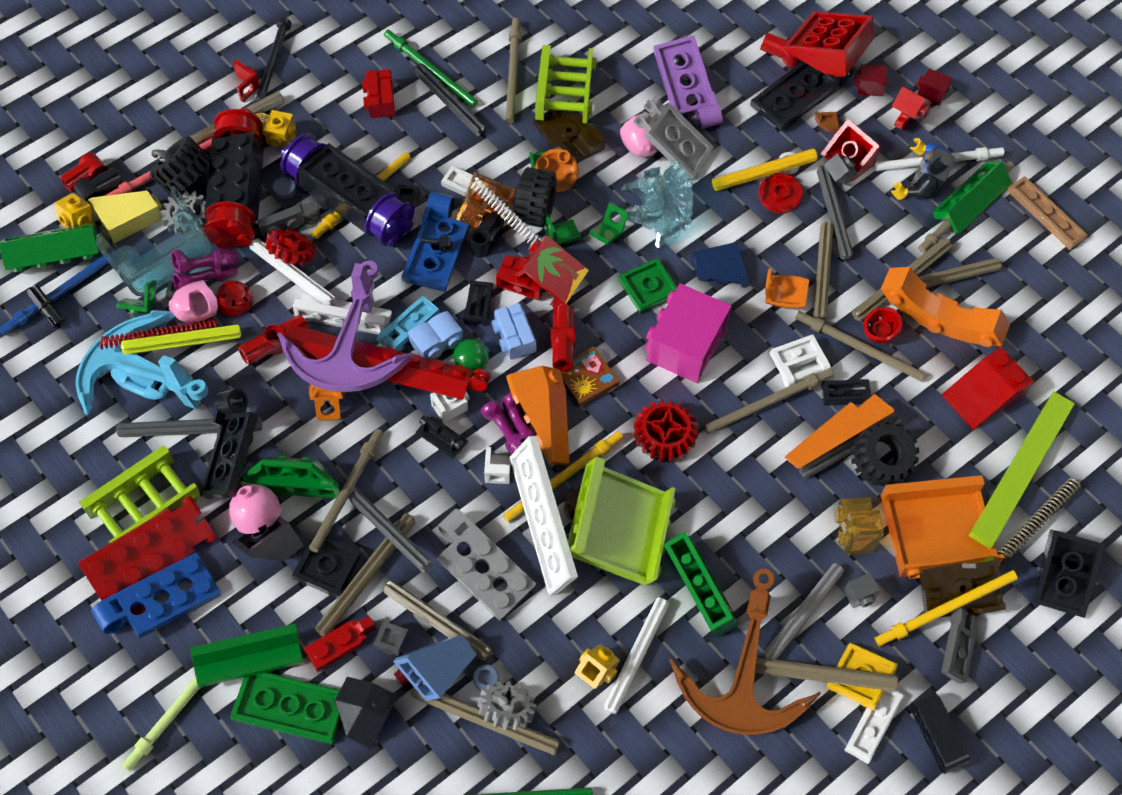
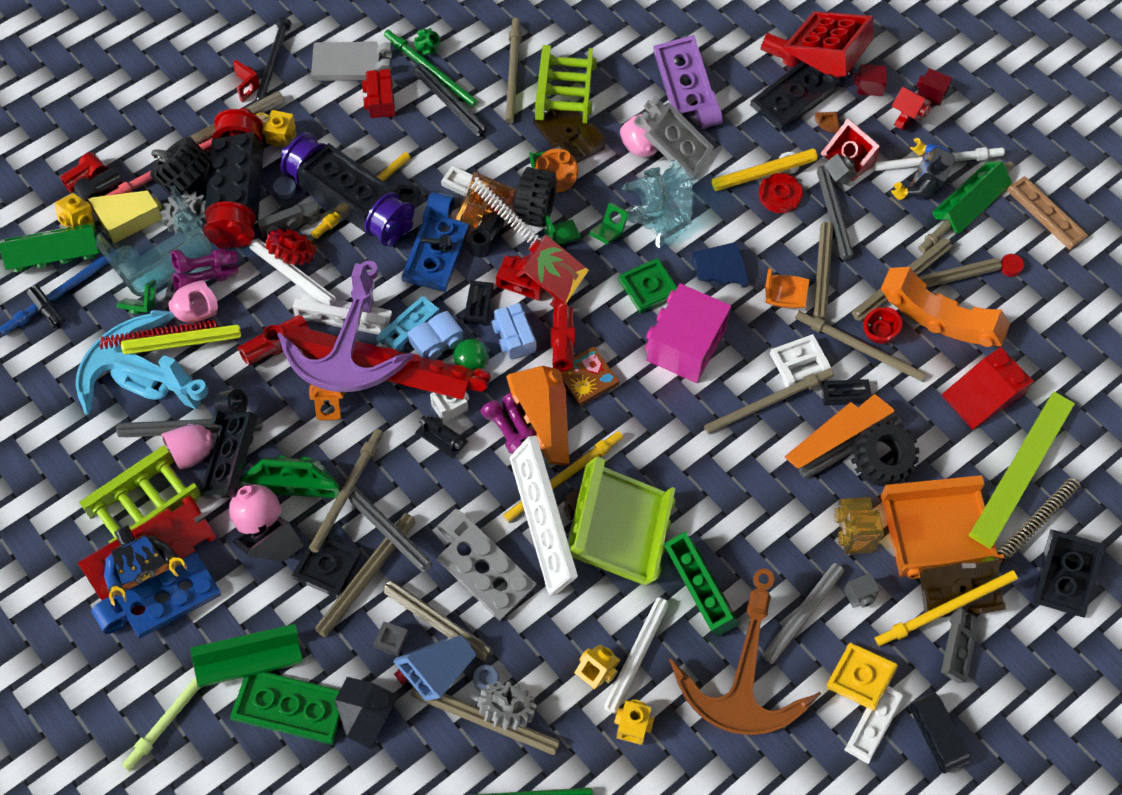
(137, 561): none -> torso
(188, 444): none -> bright pink piece
(235, 293): red helmet -> none
(339, 643): red hinge -> none
(348, 60): none -> light grey tile
(427, 41): none -> green gear
(497, 468): white panel -> none
(634, 721): none -> yellow brick
(683, 435): red gear -> none
(826, 674): dark tan axle -> none
(1011, 265): none -> red tile

